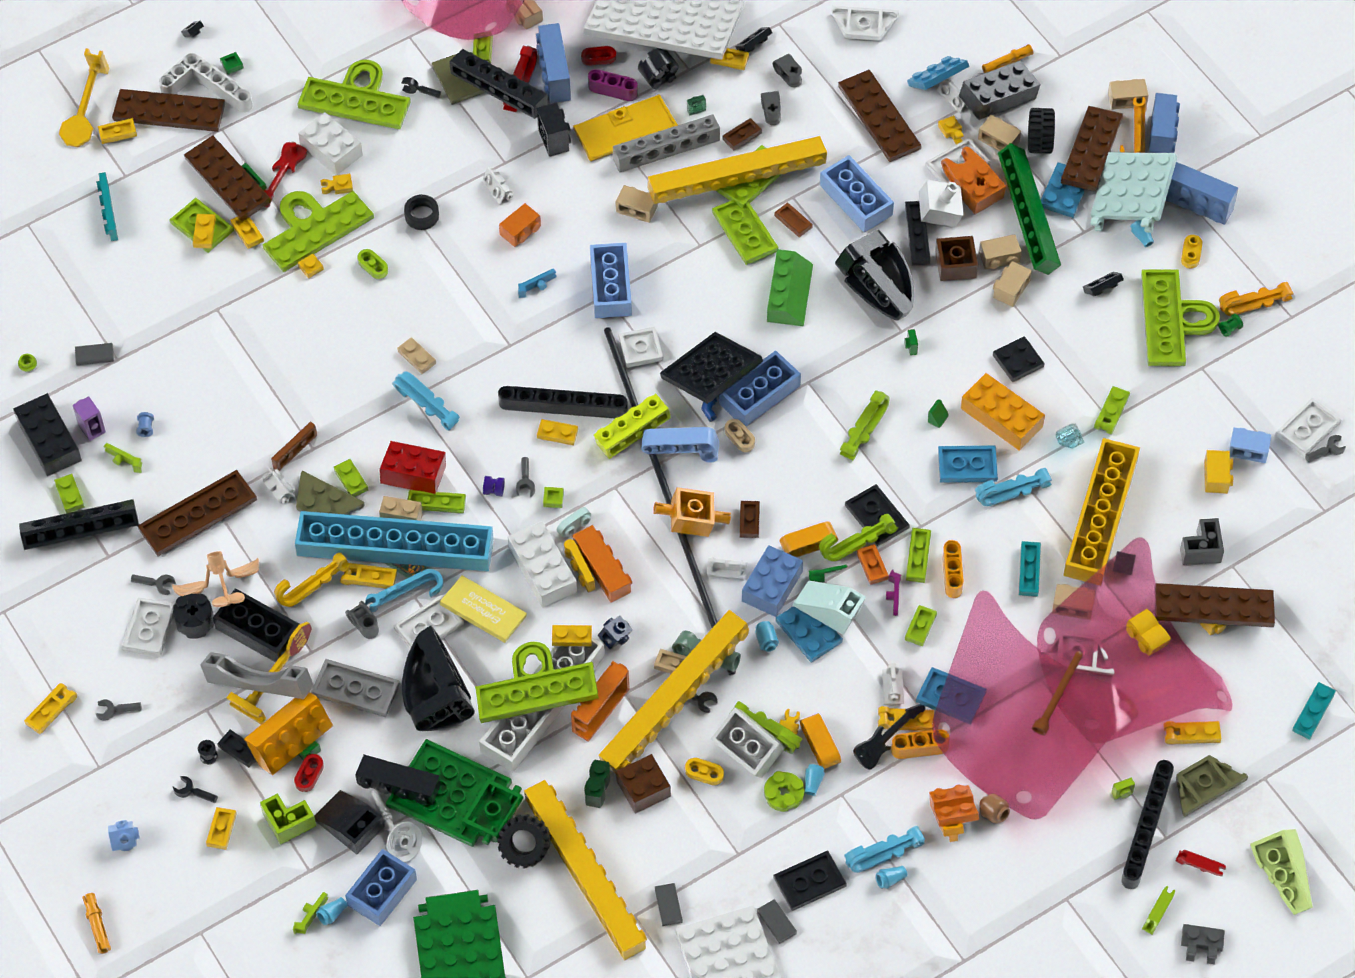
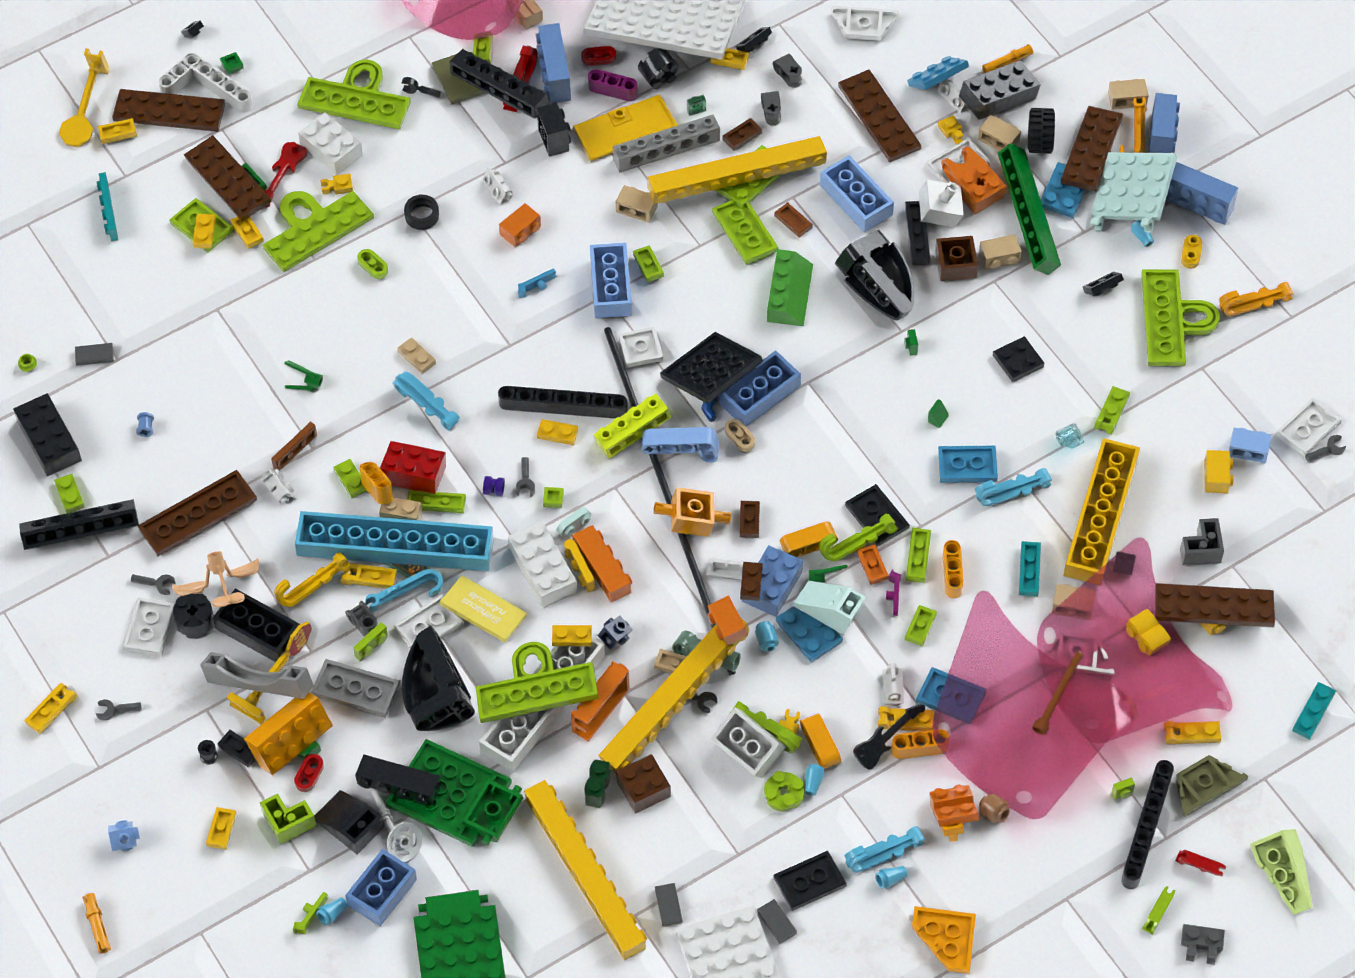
(89, 418): medium lavender brick -> none
(121, 455): lime piece -> none
(189, 789): black piece -> none
(310, 265): yellow plate -> none
(312, 379): none -> green plant
(322, 497): olive wing -> none
(370, 641): none -> lime plate
(376, 483): none -> light orange beam
(519, 857): black tyre -> none
(648, 263): none -> lime plate
(704, 772): yellow plate -> none
(727, 620): none -> orange brick
(751, 581): none -> reddish brown plate
(865, 424): lime piece -> none
(946, 935): none -> light orange plate
(1002, 411): light orange brick -> none
(1012, 283): tan brick -> none
(1230, 325): green bush -> none

